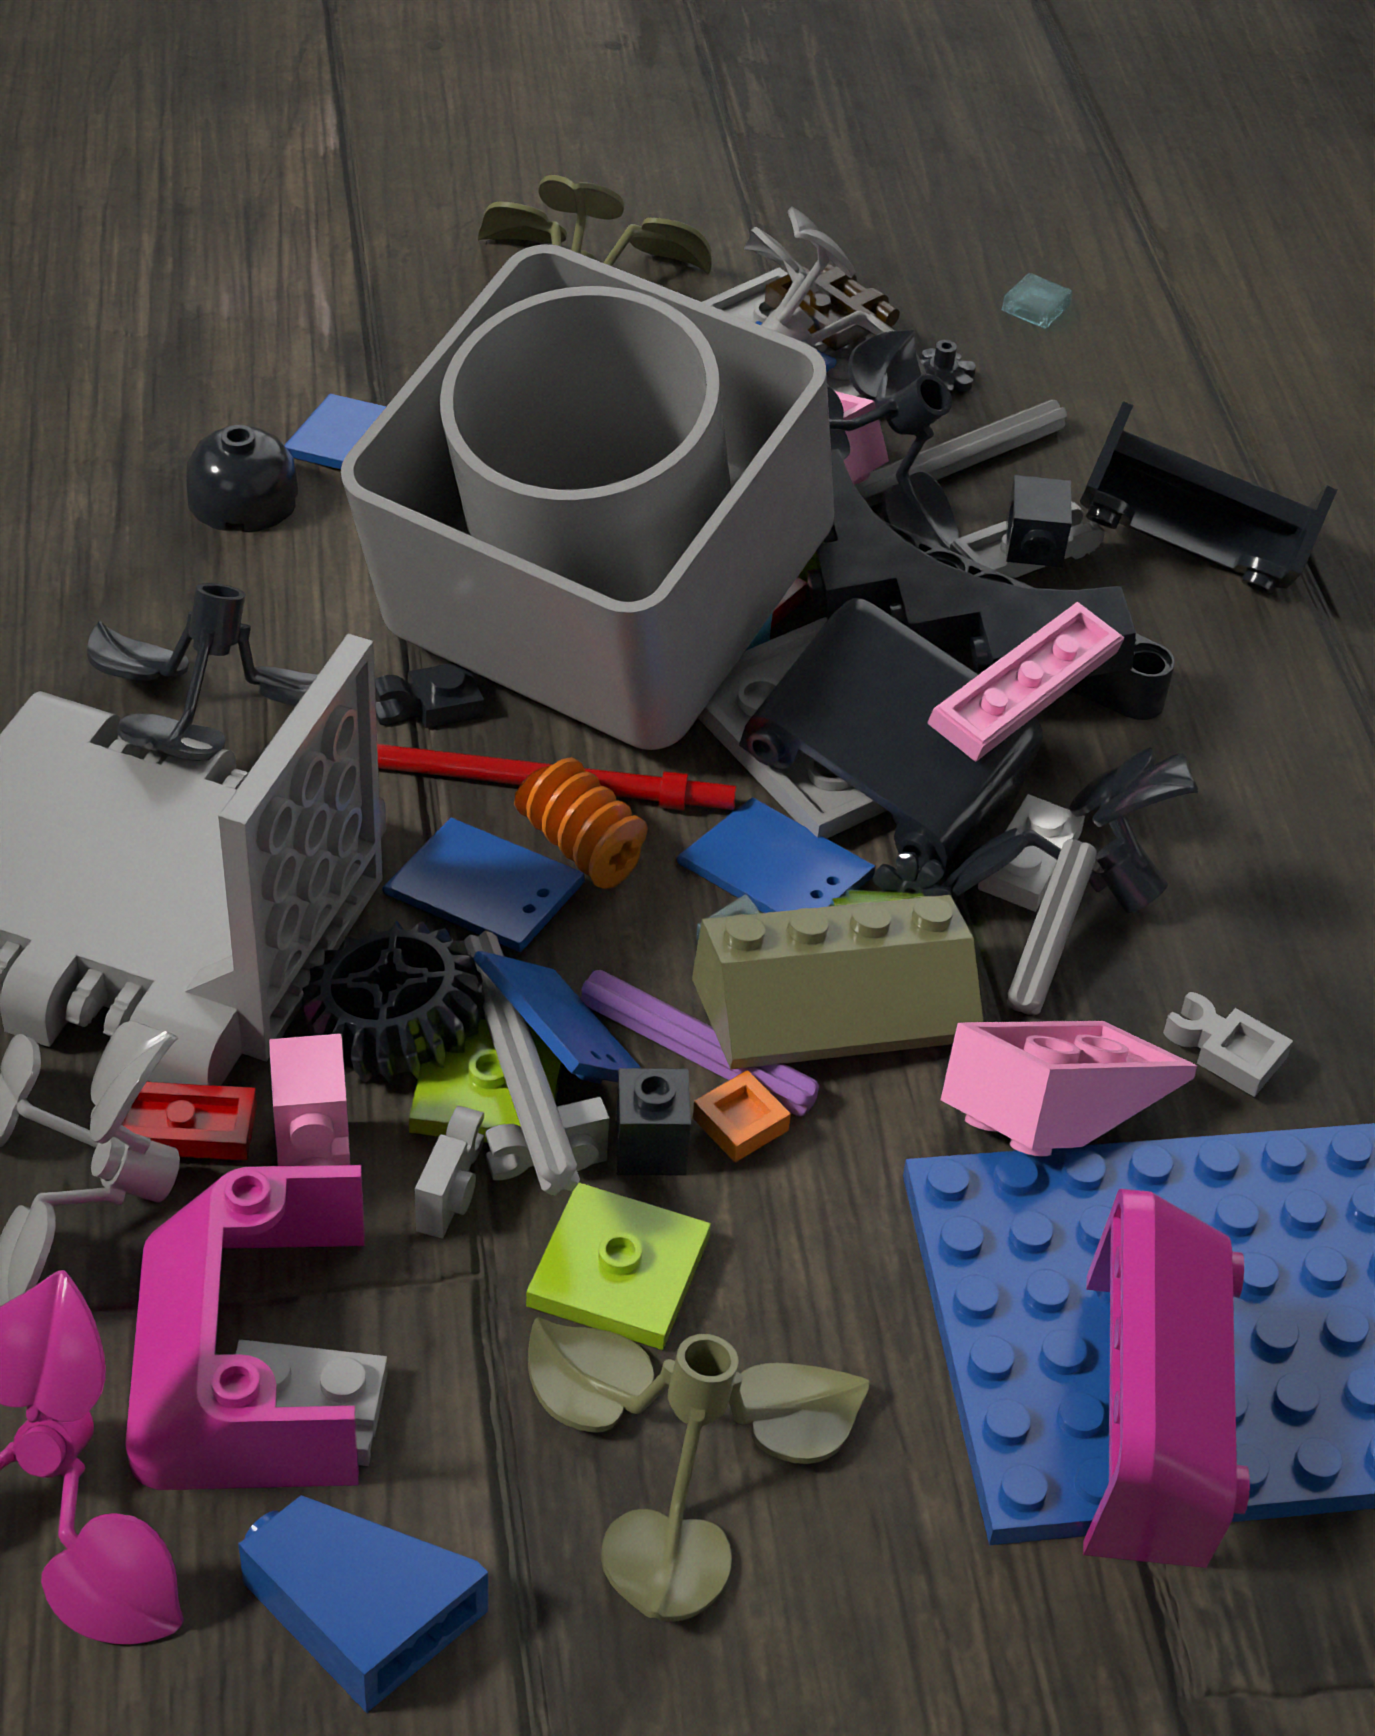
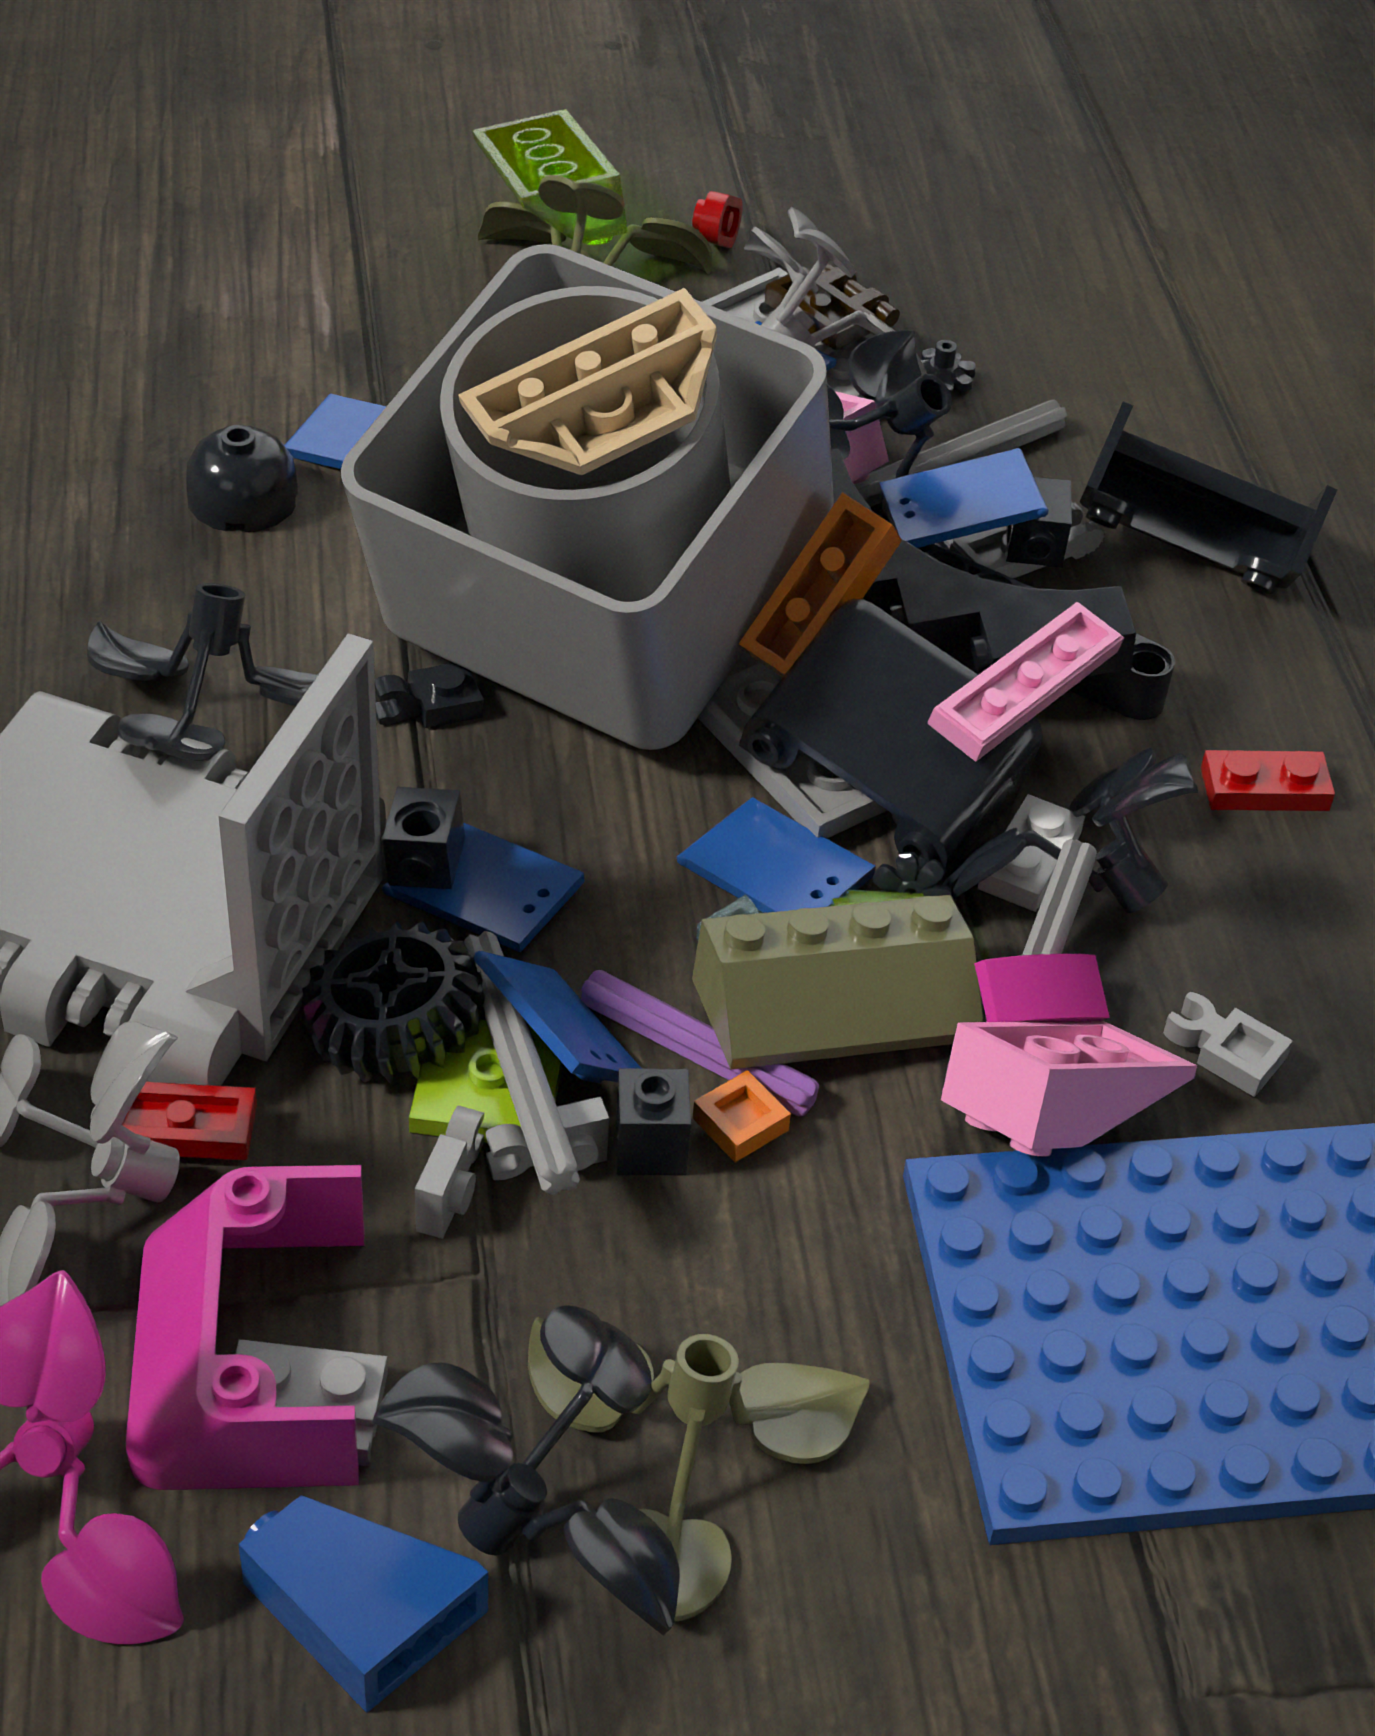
(309, 1101): bright pink brick -> none
(424, 838): none -> black brick
(458, 1425): none -> black plant
(545, 146): none -> clear neon green slope
(583, 820): orange piece -> none
(602, 389): none -> tan wedge
(618, 1265): lime plate -> none
(671, 790): red bar -> none
(718, 218): none -> red plate
(831, 569): none -> orange brick
(963, 498): none -> blue container
(1037, 300): clear light blue tile -> none
(1042, 988): none -> dark pink slope
(1169, 1385): dark pink windscreen -> none
(1267, 780): none -> red plate

